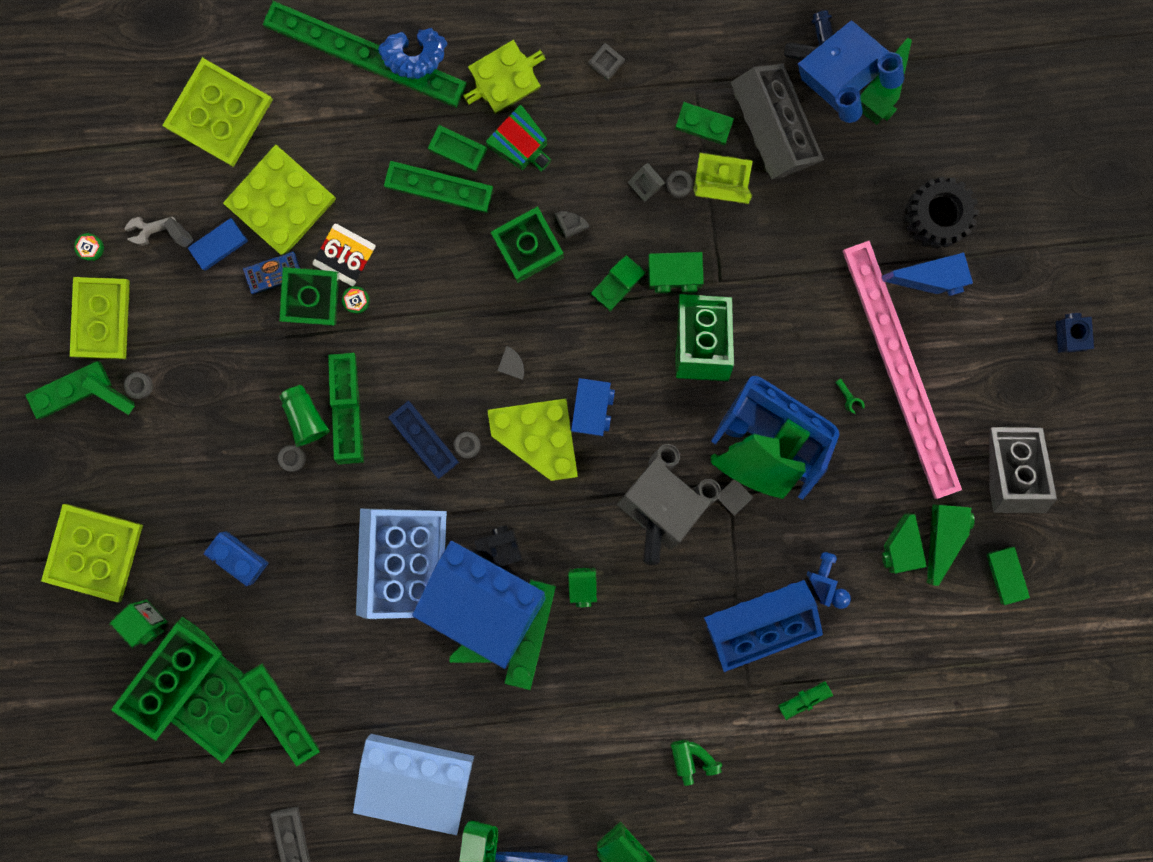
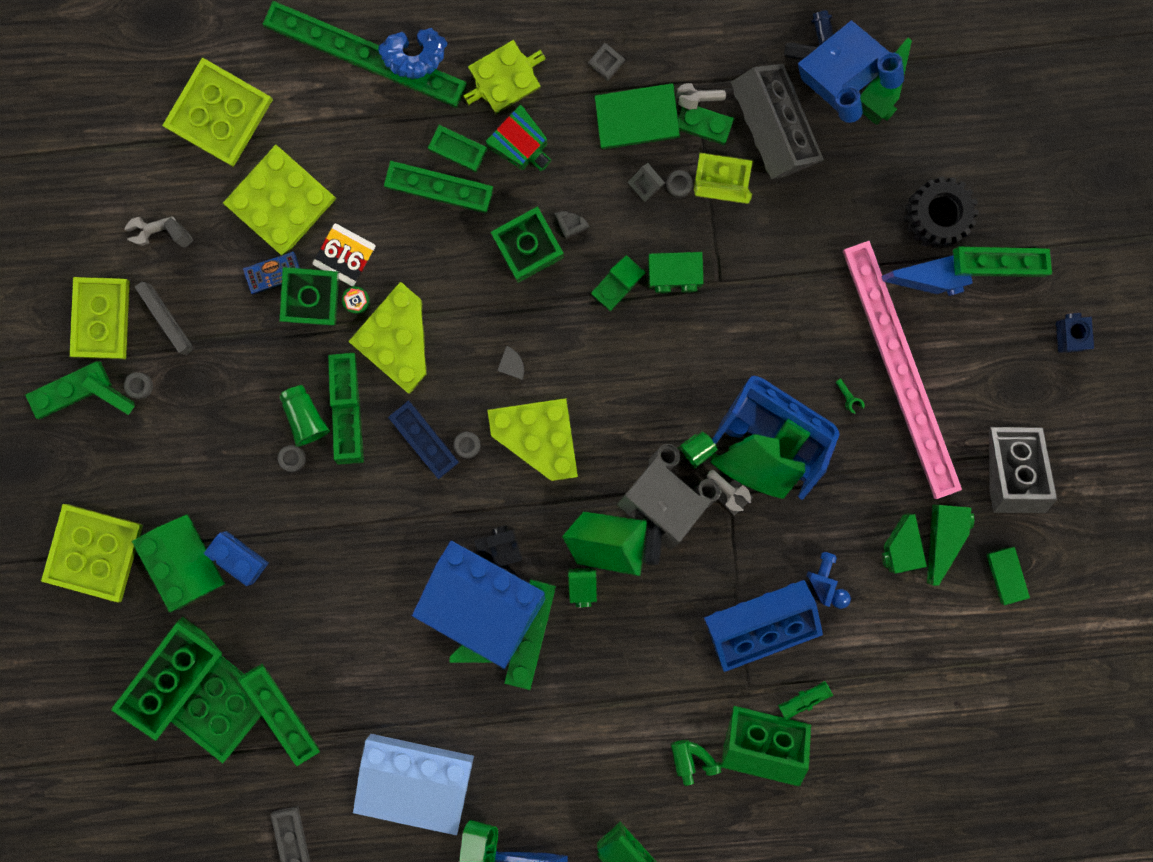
(89, 247): tile -> none
(139, 623): green brick -> none
(164, 318): none -> dark grey tile
(178, 563): none -> green slope
(217, 244): blue tile -> none
(395, 338): none -> lime plate
(396, 559): light blue slope -> none
(592, 407): blue brick -> none
(607, 542): none -> green slope
(637, 116): none -> green tile
(690, 97): none -> light grey bar
(698, 449): none -> green piece
(704, 338): green slope -> none
(728, 490): none -> light grey bar
(767, 746): none -> green slope
(1002, 261): none -> green plate

